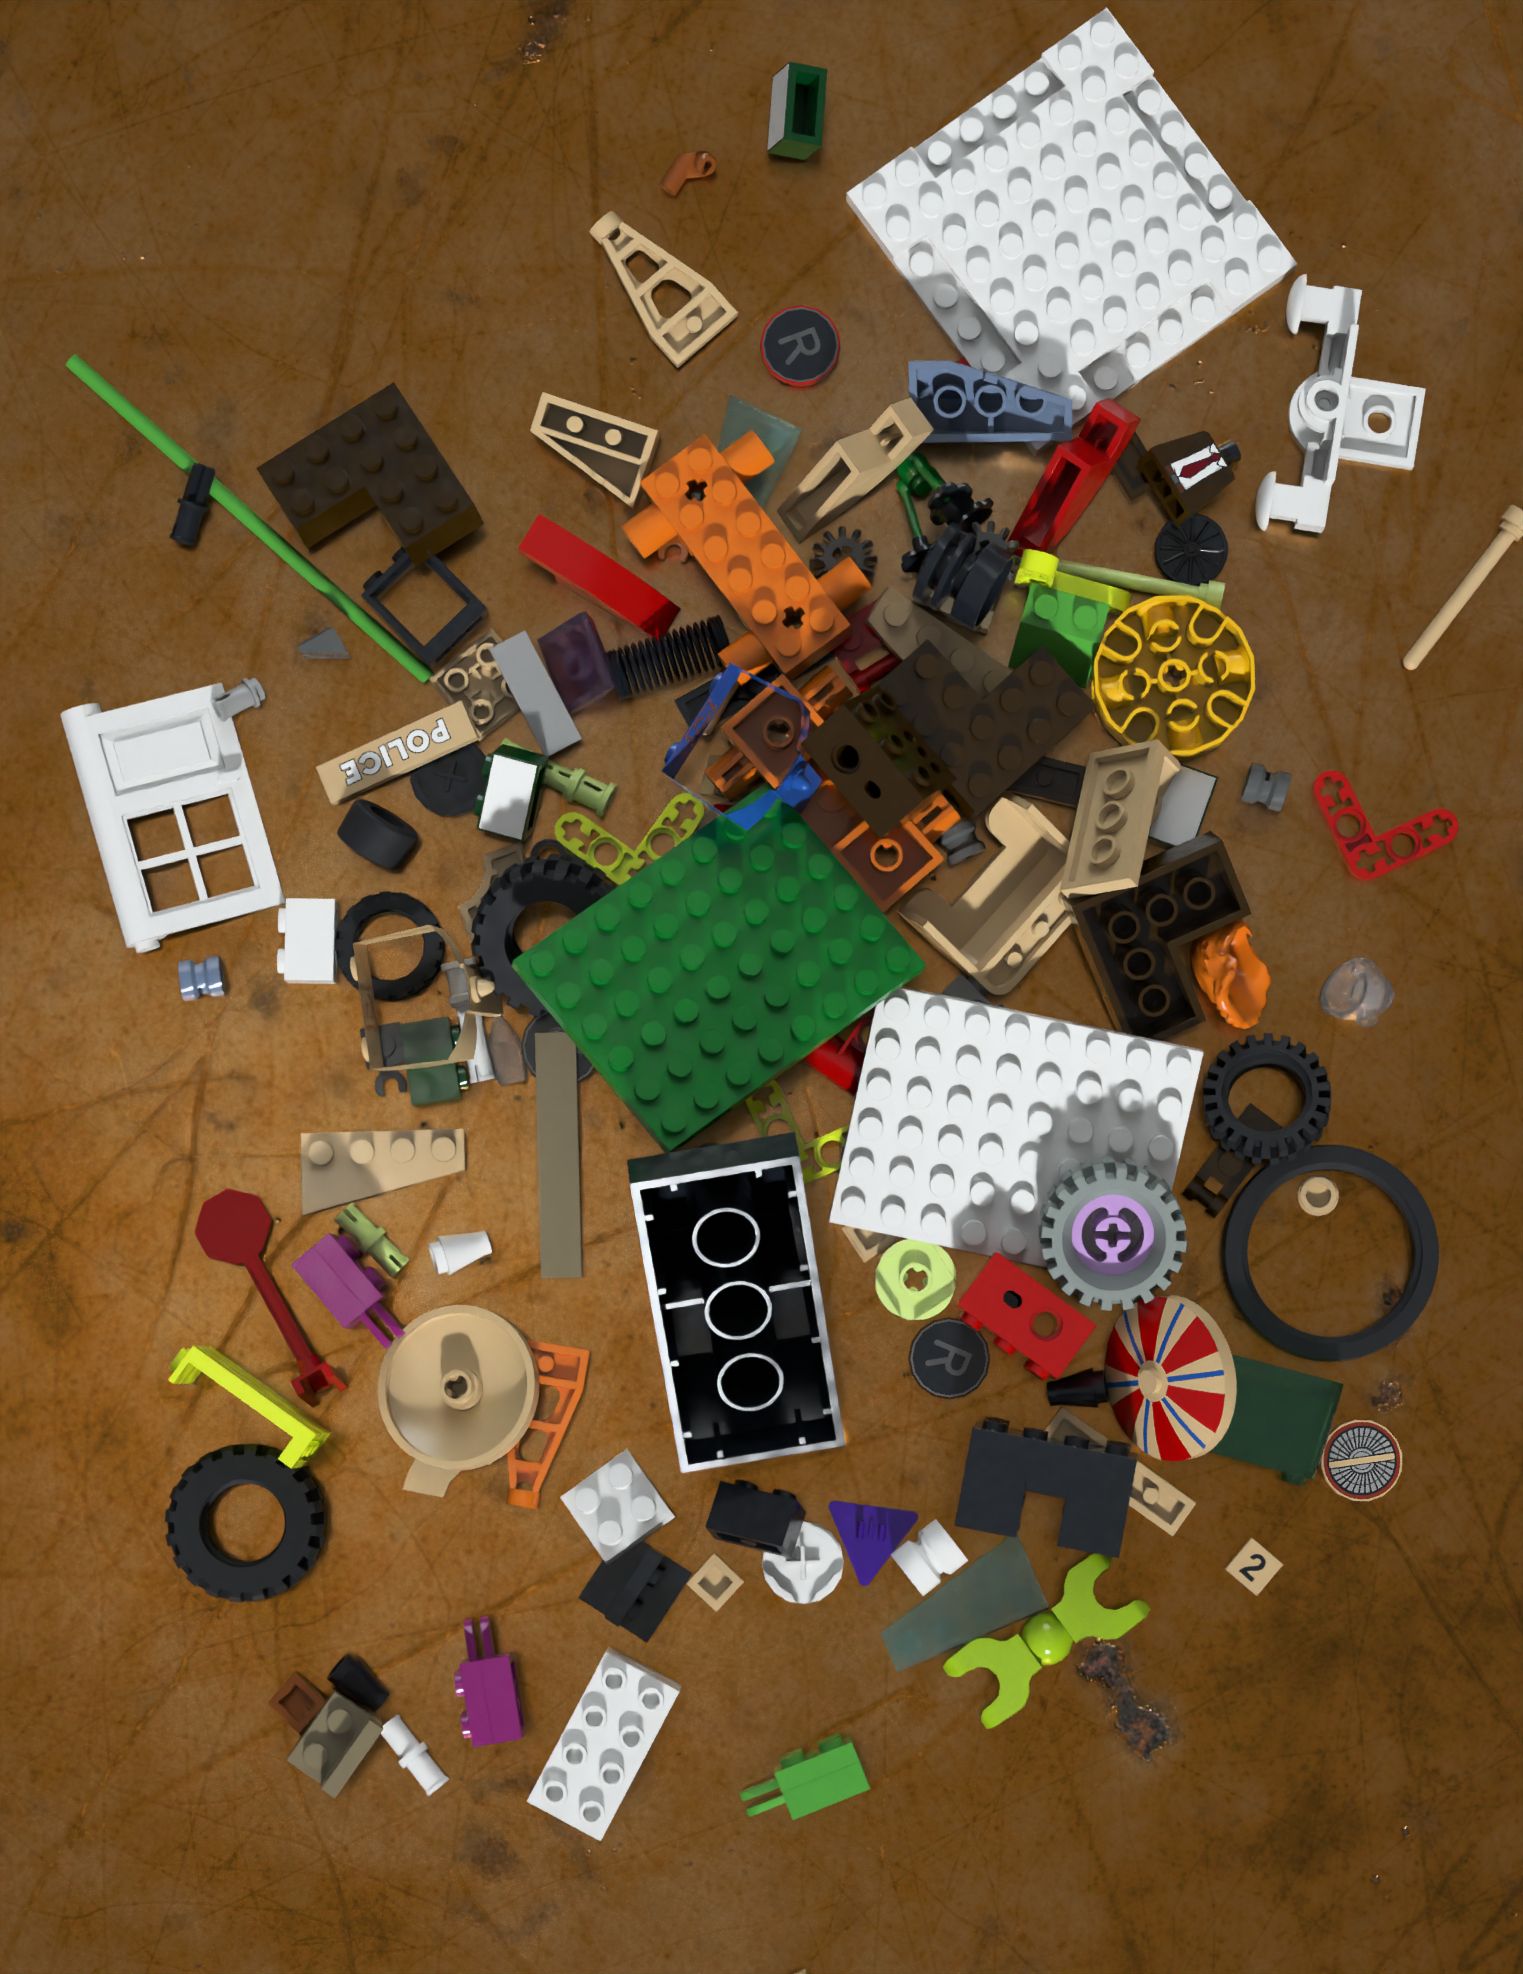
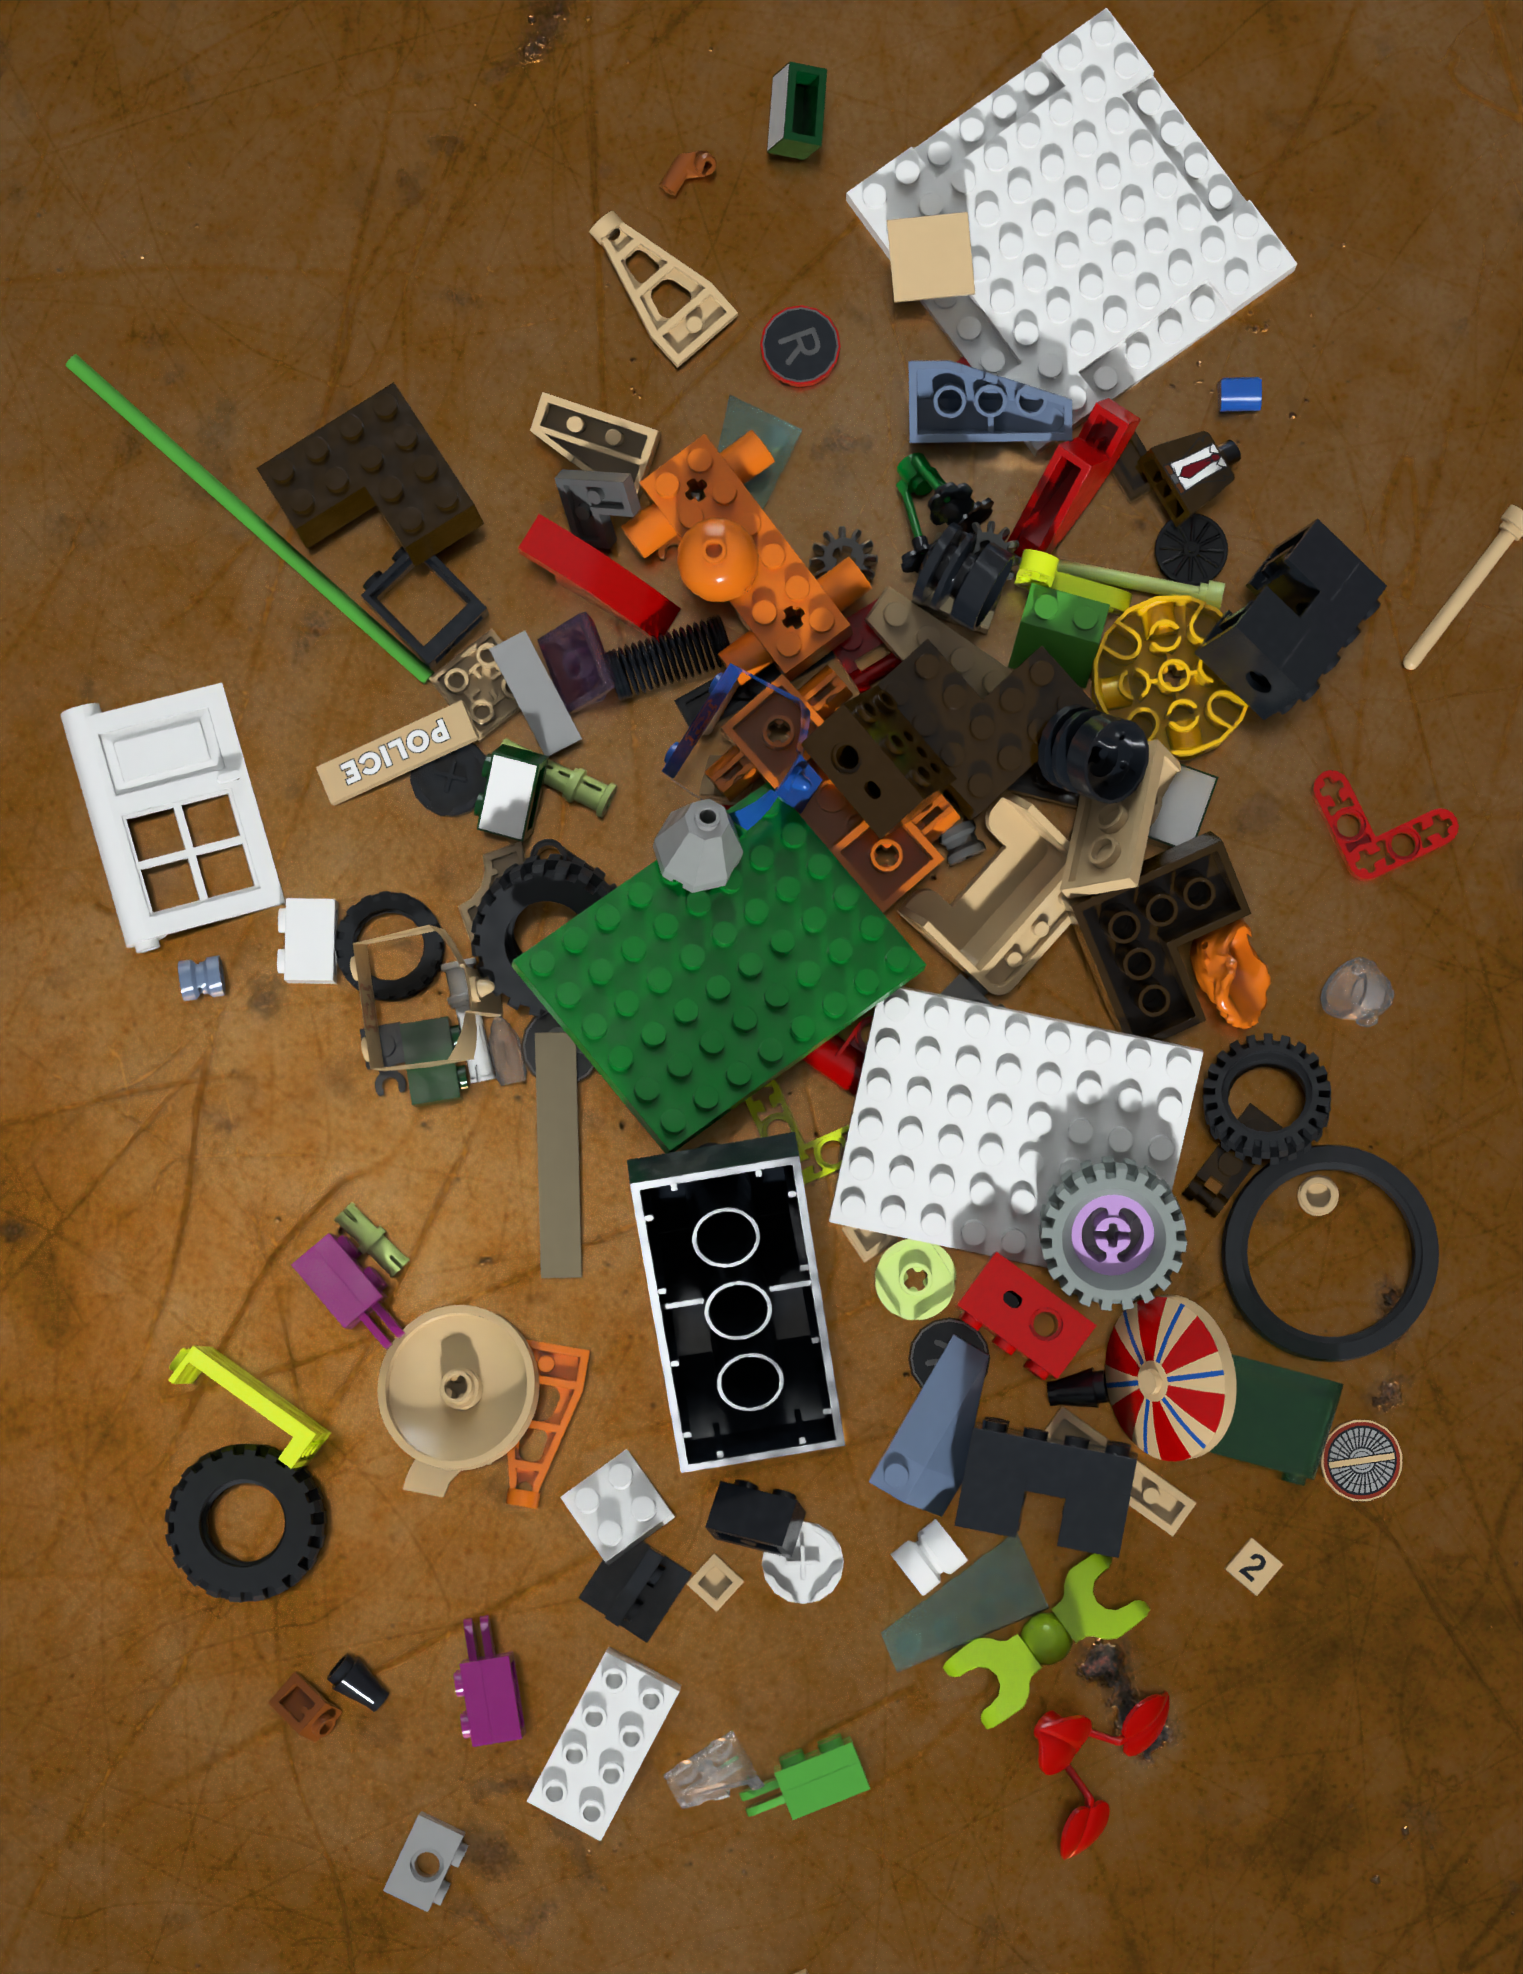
(193, 504): black axle -> none
(235, 1231): red piece -> none
(237, 699): light grey pin -> none
(324, 646): dark grey slope -> none
(335, 1742): dark tan bracket -> none
(364, 1164): tan wing -> none
(377, 834): black tyre -> none
(406, 1878): none -> light grey brick
(413, 1755): white pin -> none
(458, 1250): white cone -> none
(592, 498): none -> dark grey plate
(627, 858): neon yellow beam -> none
(698, 846): none -> light grey cone
(712, 1773): none -> clear wing
(717, 559): none -> orange cylinder
(854, 468): tan slope -> none
(870, 1534): dark purple piece -> none
(931, 257): none -> tan tile
(933, 1441): none -> sand blue wedge
(1062, 1739): none -> red plant
(1093, 754): none -> black wheel
(1239, 394): none -> blue brick
(1266, 787): dark grey wheel -> none
(1304, 612): none -> black piece
(1333, 411): white piece -> none

